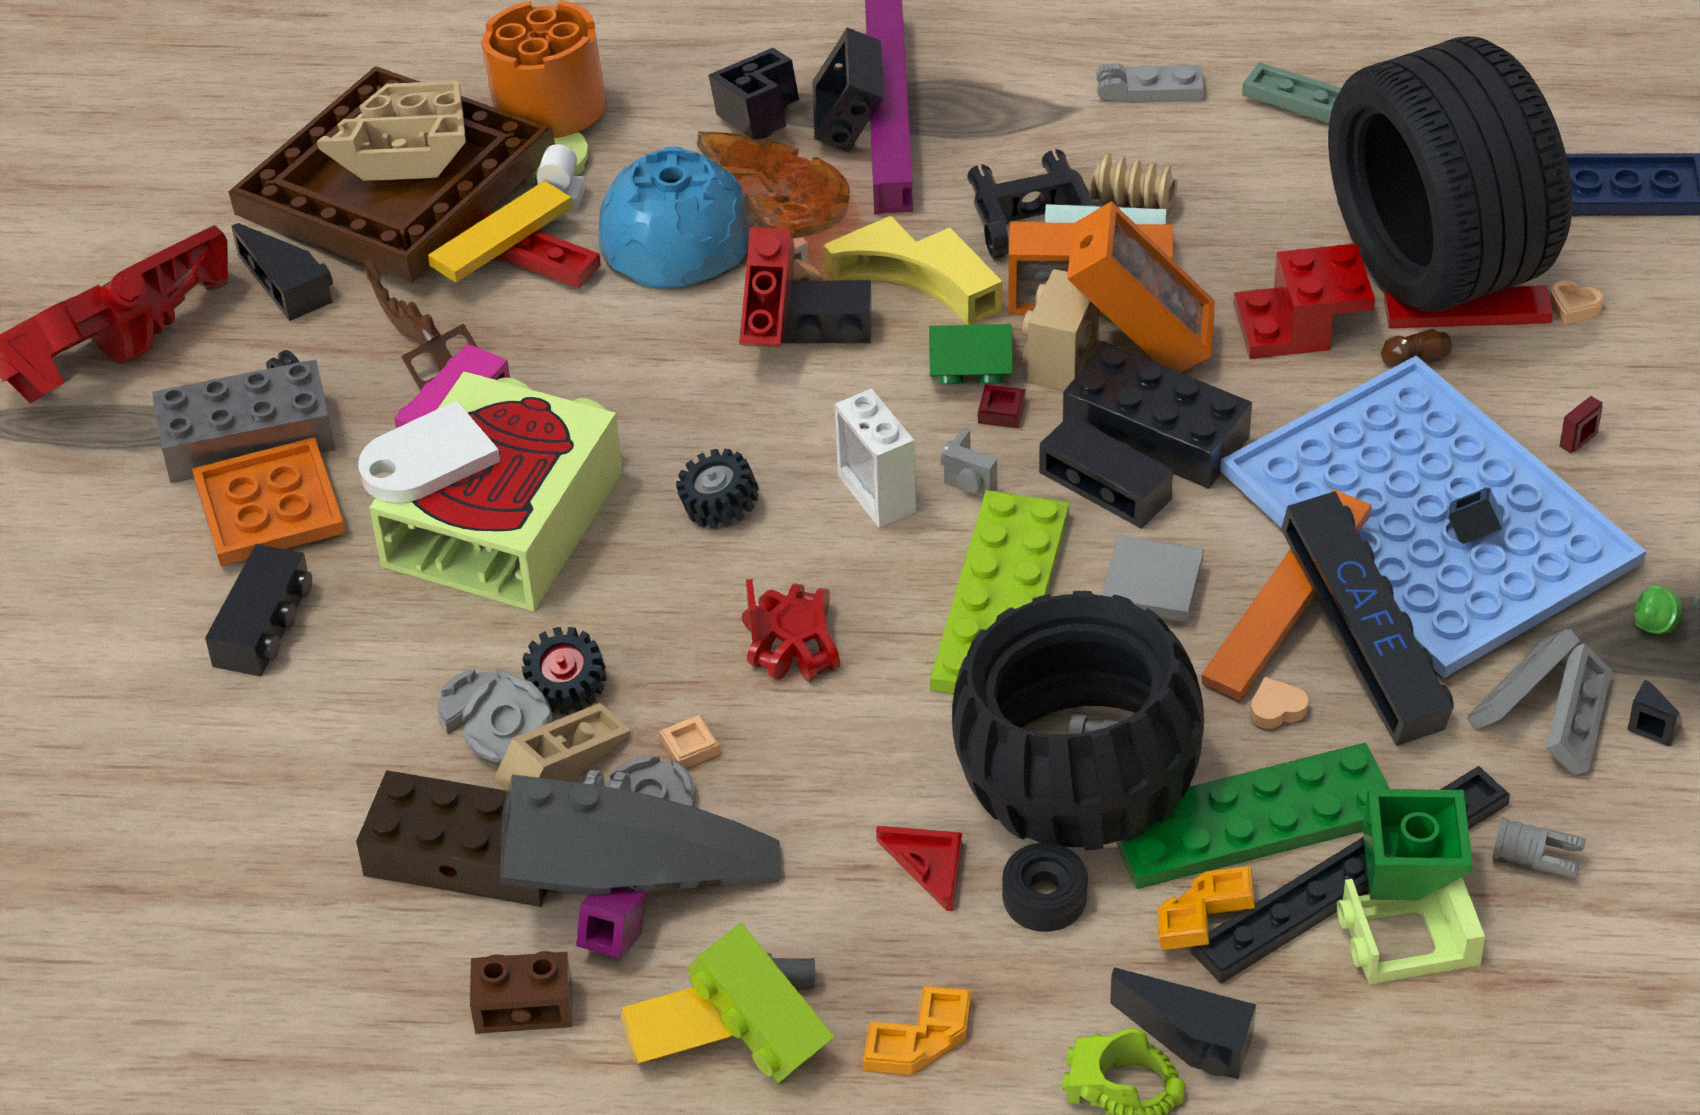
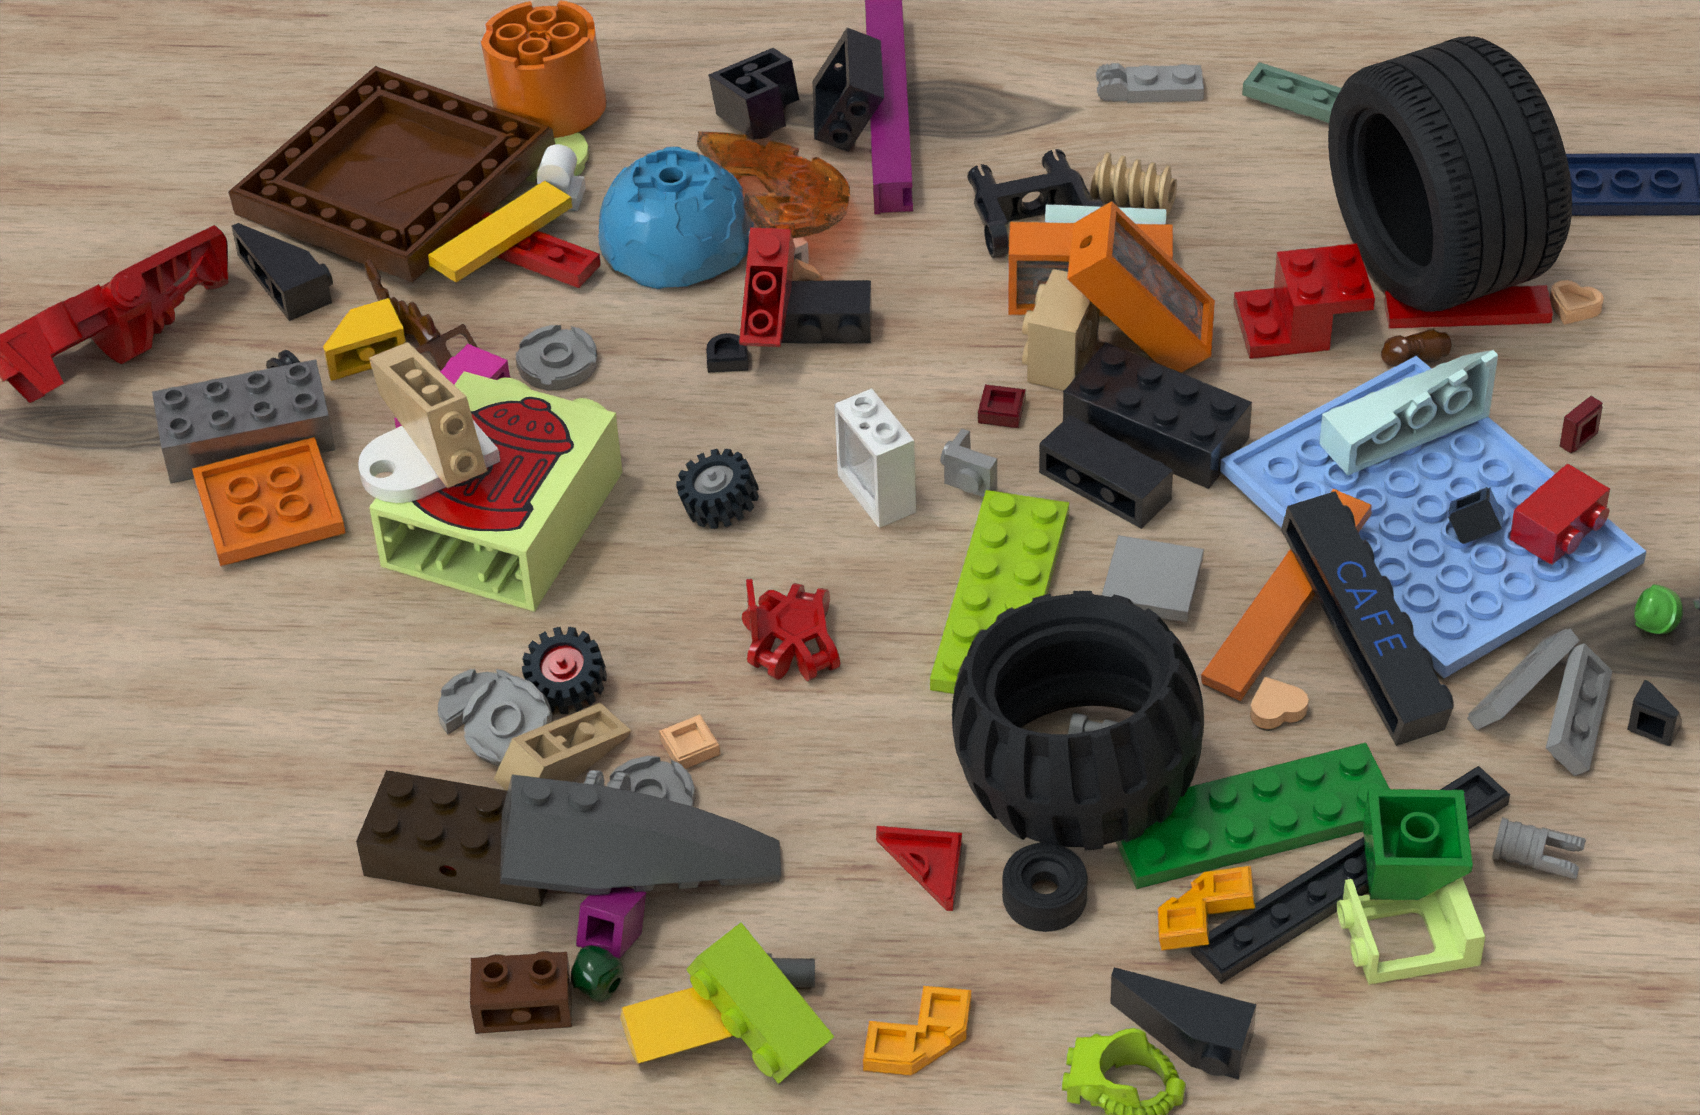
(258, 610): black brick -> none
(361, 335): none -> yellow slope
(401, 132): tan wedge -> none
(430, 412): none -> tan slope
(556, 357): none -> light grey tile
(596, 973): none -> dark green piece
(726, 354): none -> black tile
(935, 265): light yellow arch -> none
(970, 351): green slope -> none
(1410, 412): none -> light aqua wedge
(1560, 514): none -> red brick

